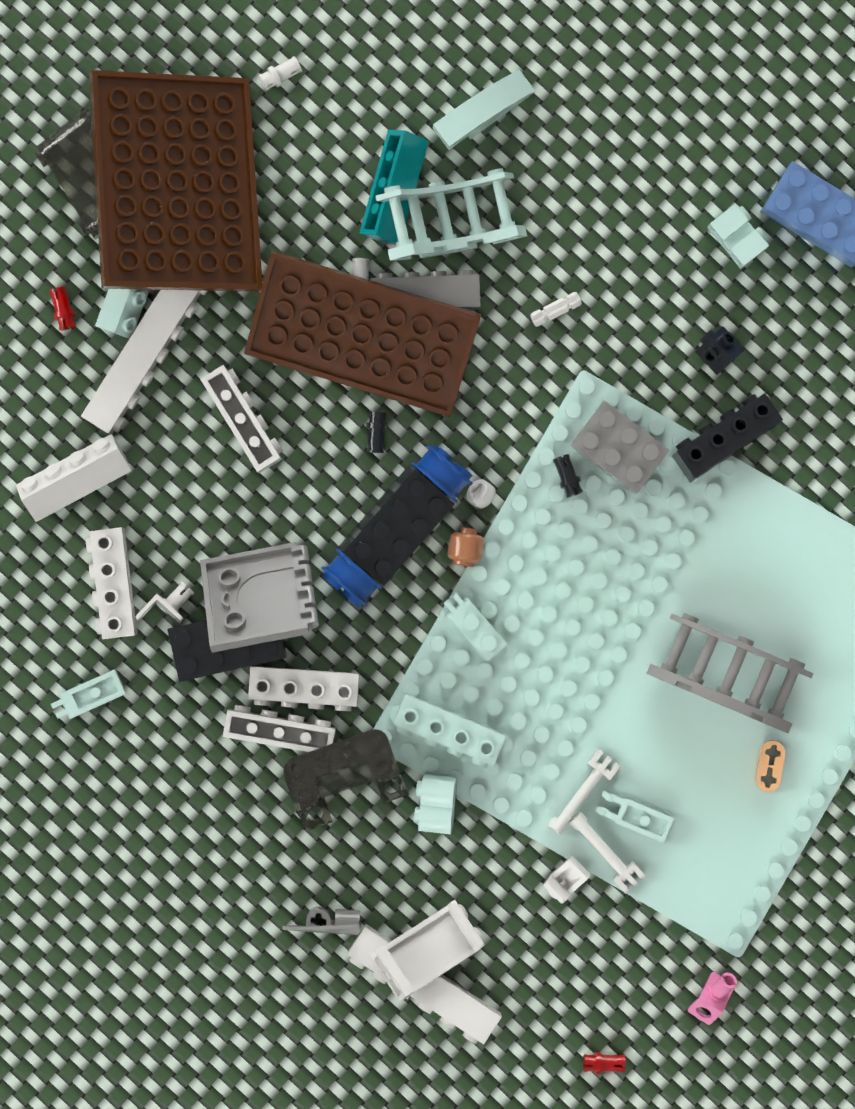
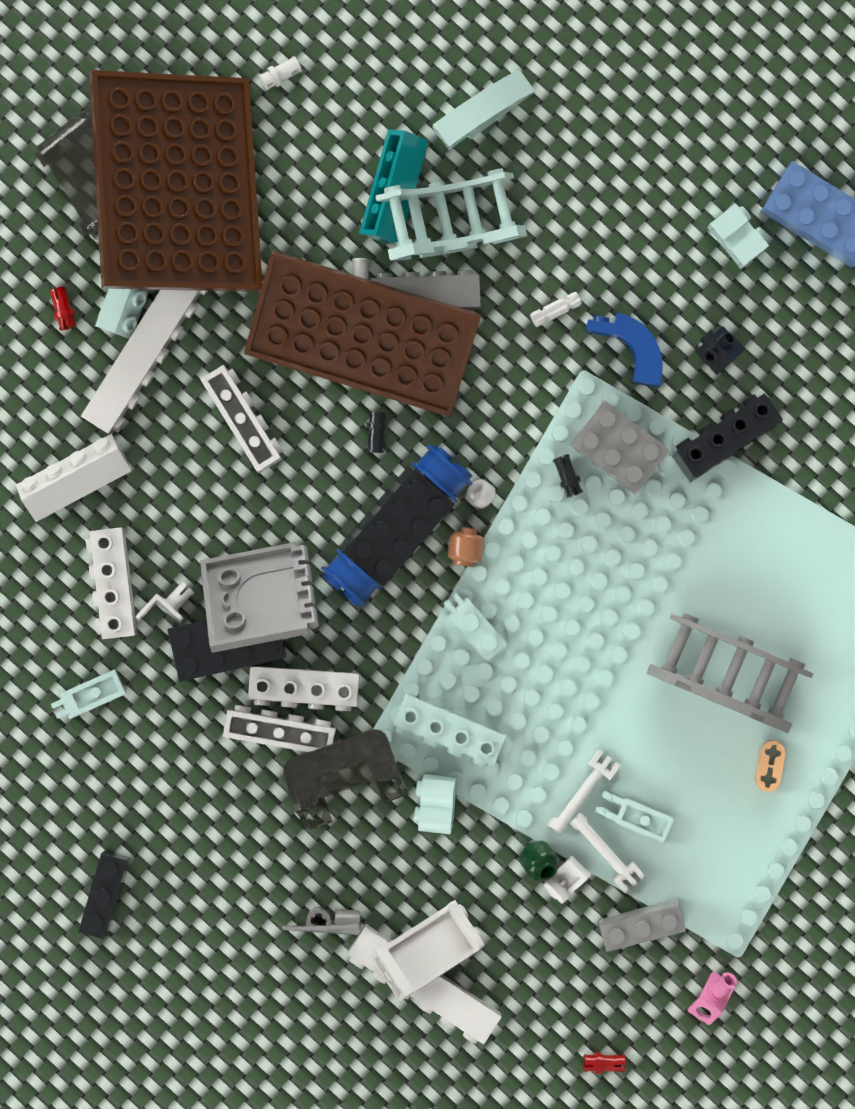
(104, 894): none -> black brick
(539, 861): none -> dark green head
(639, 339): none -> blue arch
(642, 925): none -> light grey brick

